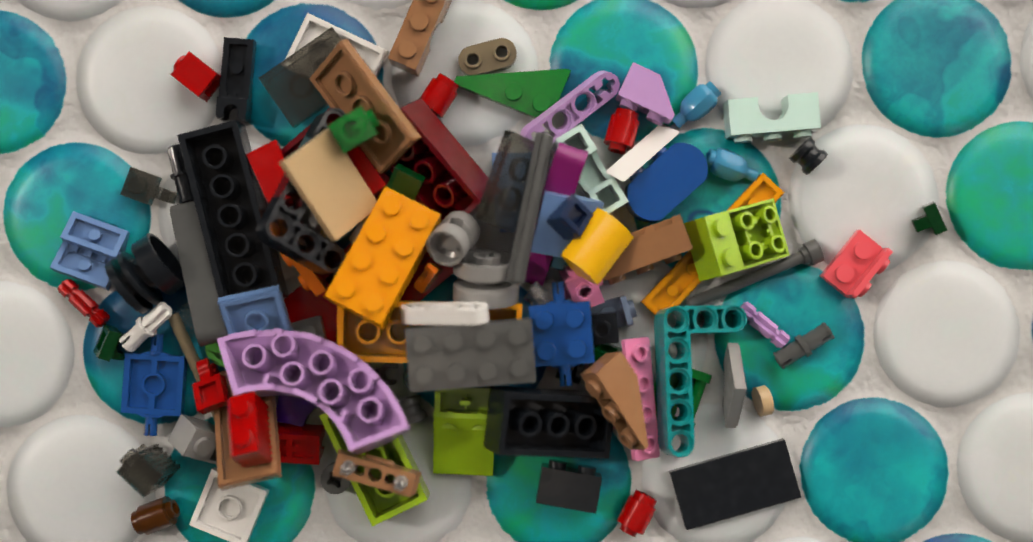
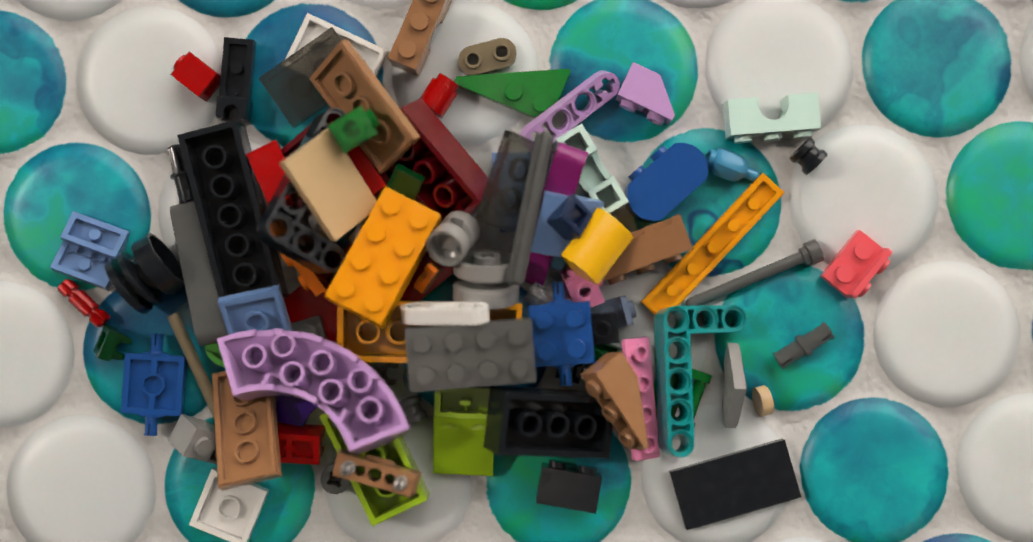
(145, 187): clear smoke plate -> none
(146, 326): white axle -> none
(147, 468): clear smoke brick -> none
(155, 516): reddish brown brick -> none
(211, 390): red plate -> none
(249, 430): red brick -> none
(622, 130): red brick -> none
(637, 513): red brick -> none
(642, 152): white sticker -> none
(697, 104): dark azure plant -> none
(736, 239): lime slope -> none
(765, 326): lavender axle -> none
(931, 219): dark green tile -> none

